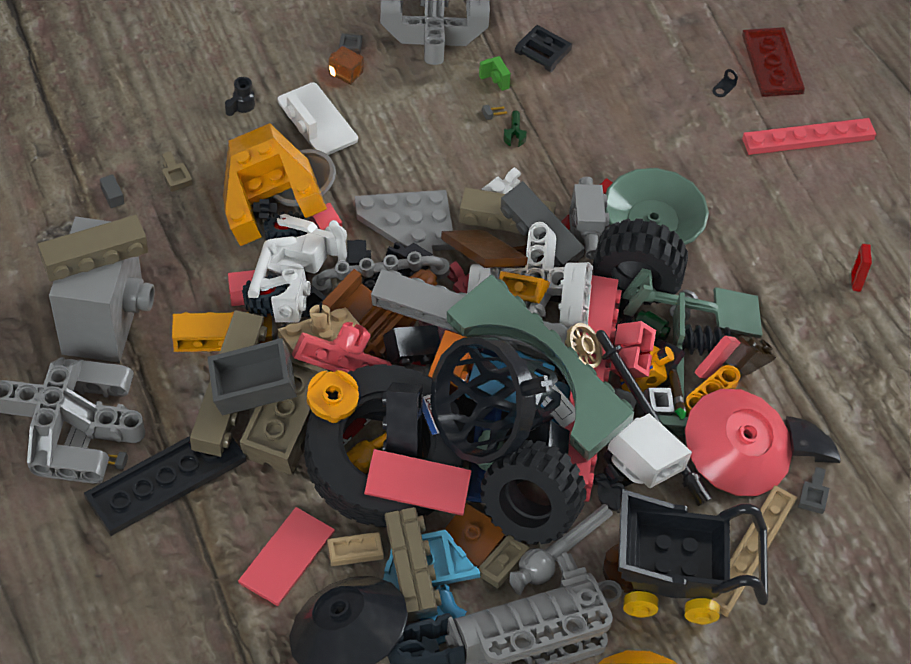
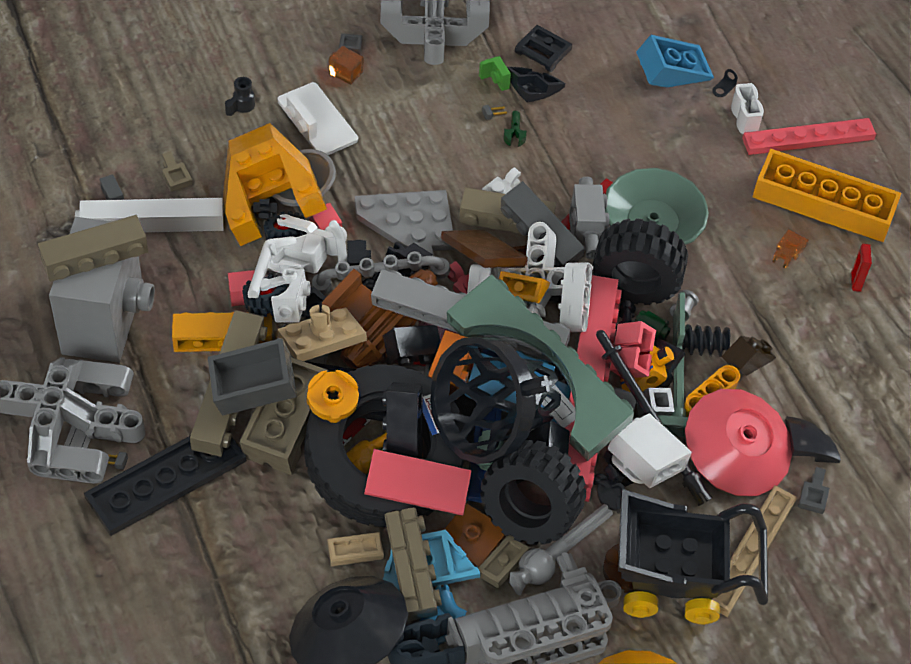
(160, 214): none -> white brick
(286, 556): coral piece -> none
(342, 354): coral plate -> none
(534, 85): none -> black brick
(585, 344): tan wheel -> none
(673, 62): none -> dark azure slope
(677, 394): dark brown piece -> none
(717, 357): coral tile -> none
(732, 308): sand green piece -> none
(747, 108): none -> white brick
(773, 62): clear red tile -> none
(790, 247): none -> clear orange plate
(826, 195): none -> light orange brick

